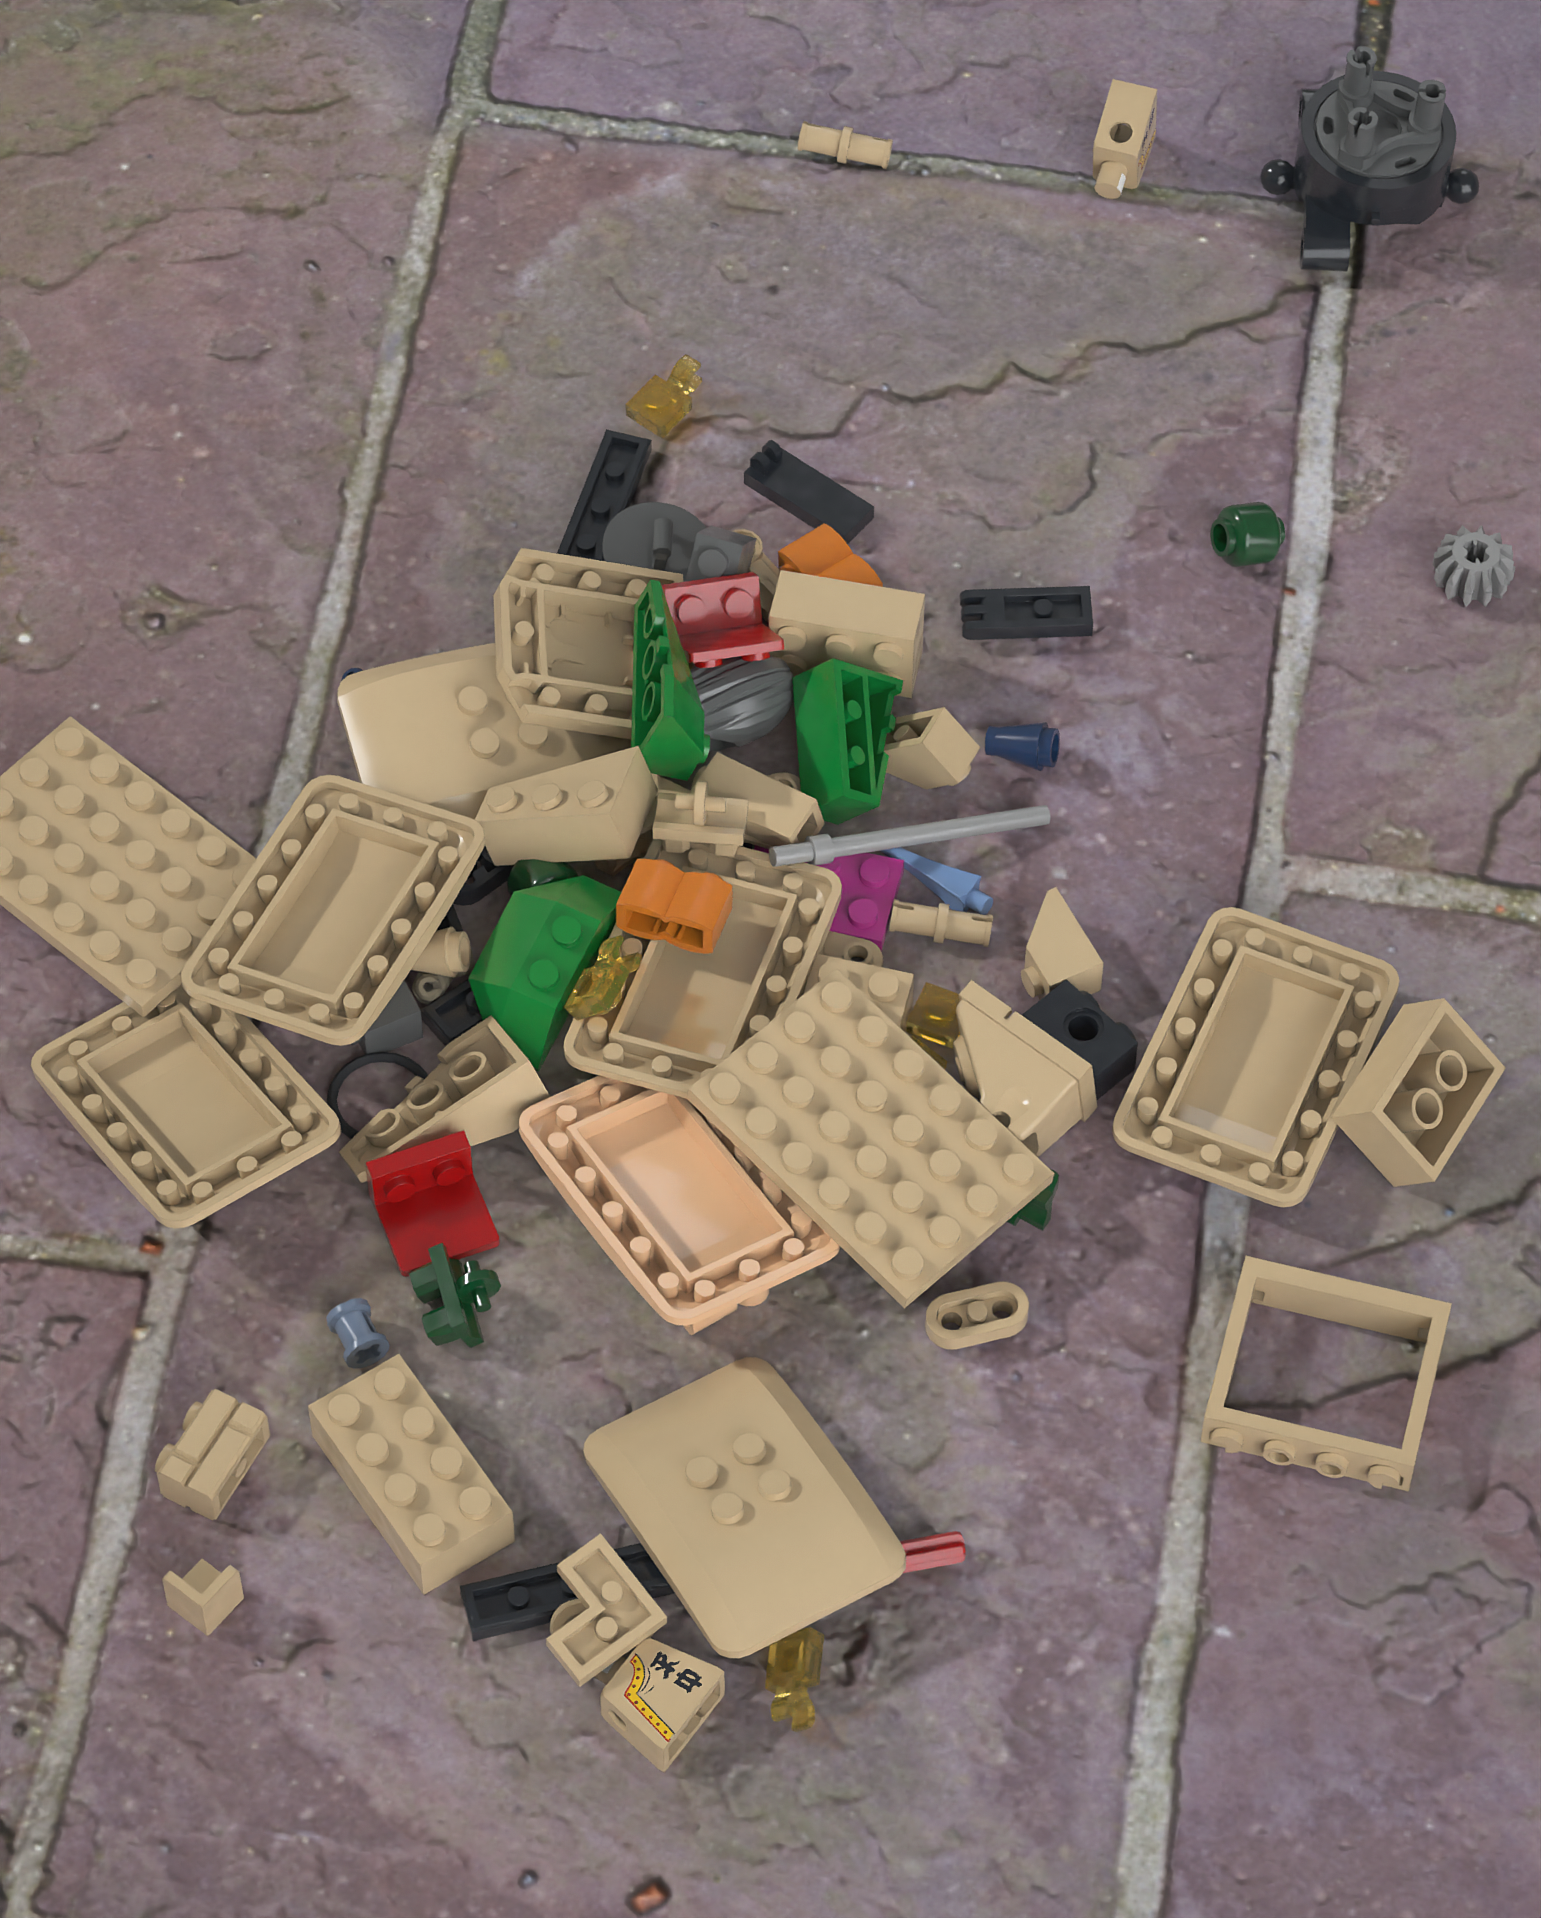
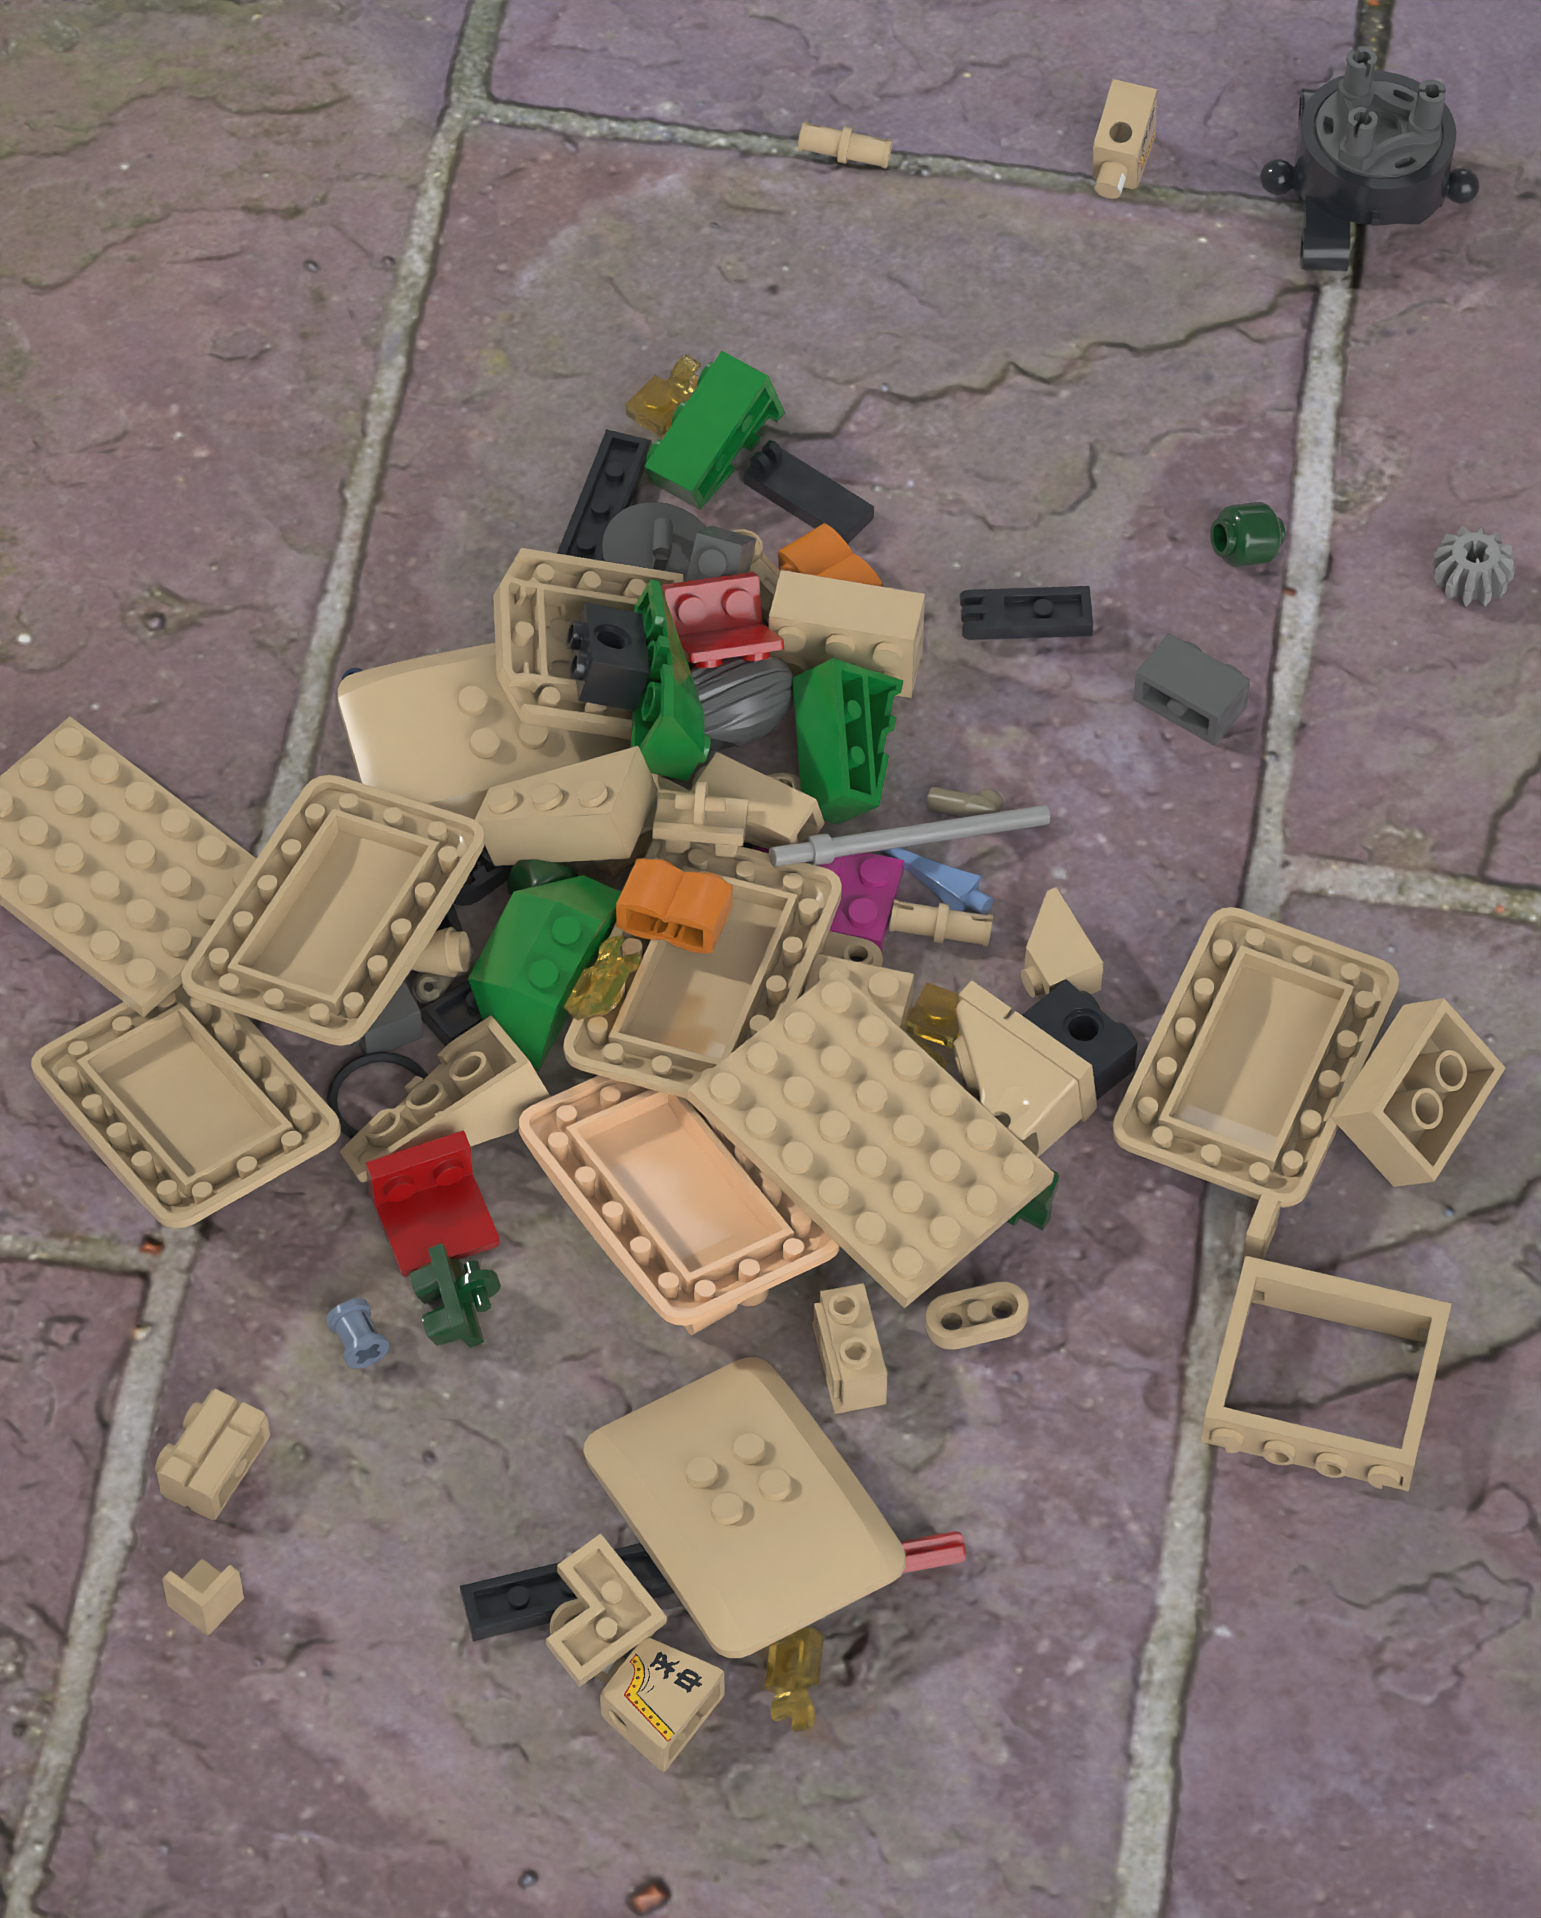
(411, 1474): tan brick -> none
(608, 656): none -> black brick
(712, 429): none -> green wedge
(850, 1349): none -> tan window
(930, 749): tan slope -> none
(962, 803): none -> dark tan arm
(1025, 744): dark blue cone -> none
(1191, 689): none -> dark grey brick
(1262, 1227): none -> tan tile

